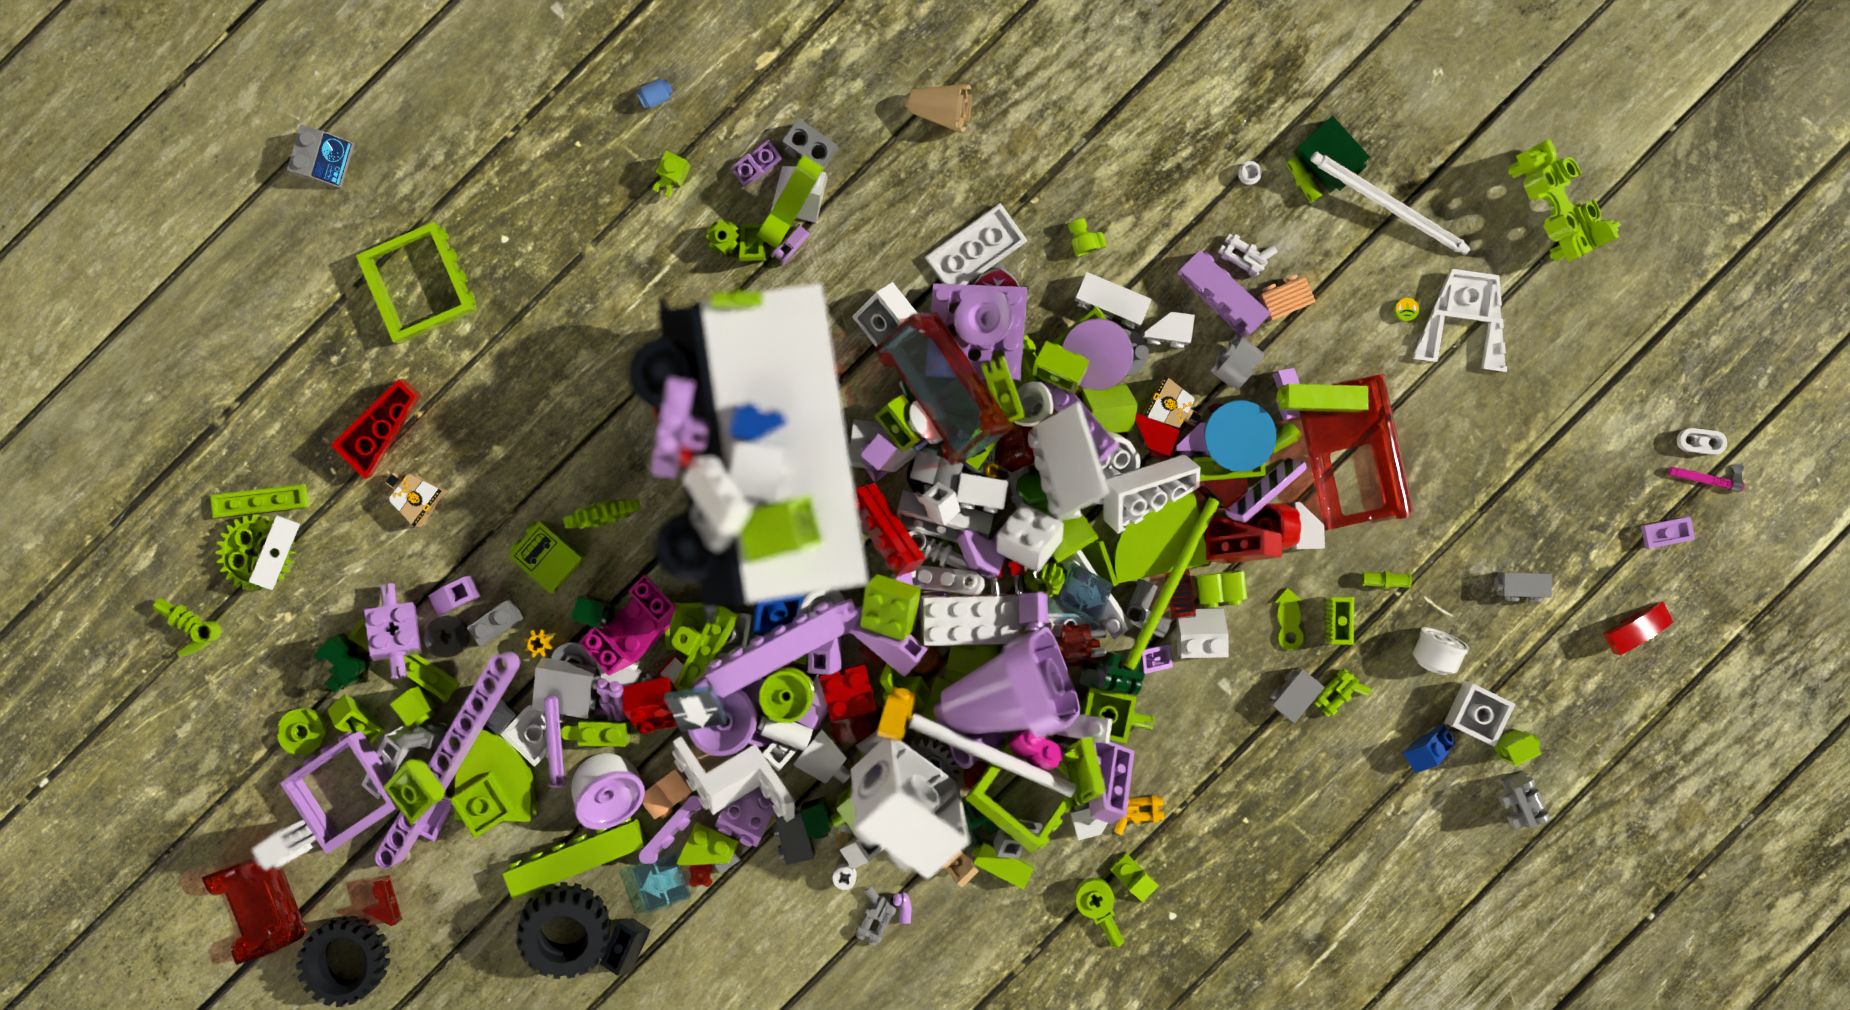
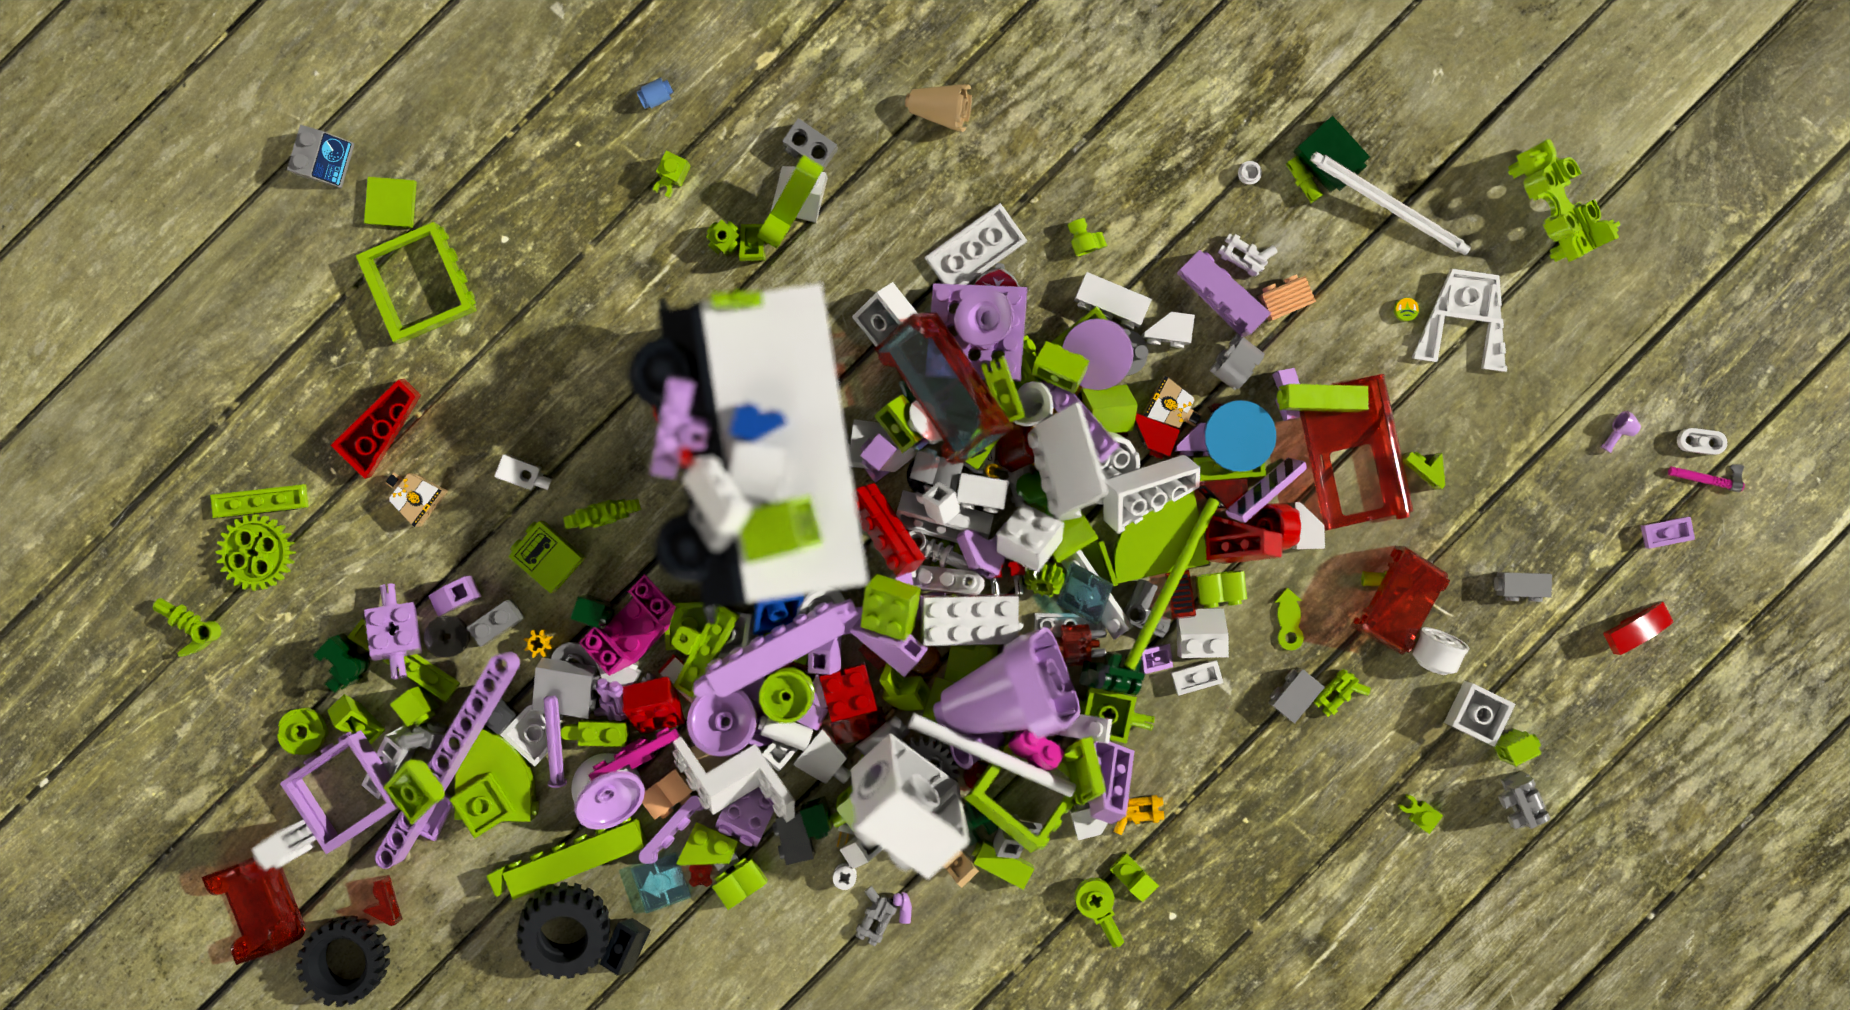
(270, 566): white tile -> none
(390, 202): none -> lime tile
(497, 880): none -> lime slope
(511, 470): none -> white torso
(635, 752): none -> dark pink plate
(696, 708): tile -> none
(739, 883): none -> lime brick
(757, 163): lavender slope -> none
(793, 241): lavender bar -> none
(897, 714): yellow slope -> none
(1033, 610): lavender brick -> none
(1196, 677): none -> white plate
(1286, 435): lime cone -> none
(1339, 620): lime brick -> none
(1402, 601): none -> clear red windscreen
(1422, 814): none -> lime plate
(1430, 749): blue slope -> none
(1431, 472): none -> lime slope
(1624, 424): none -> lavender bar

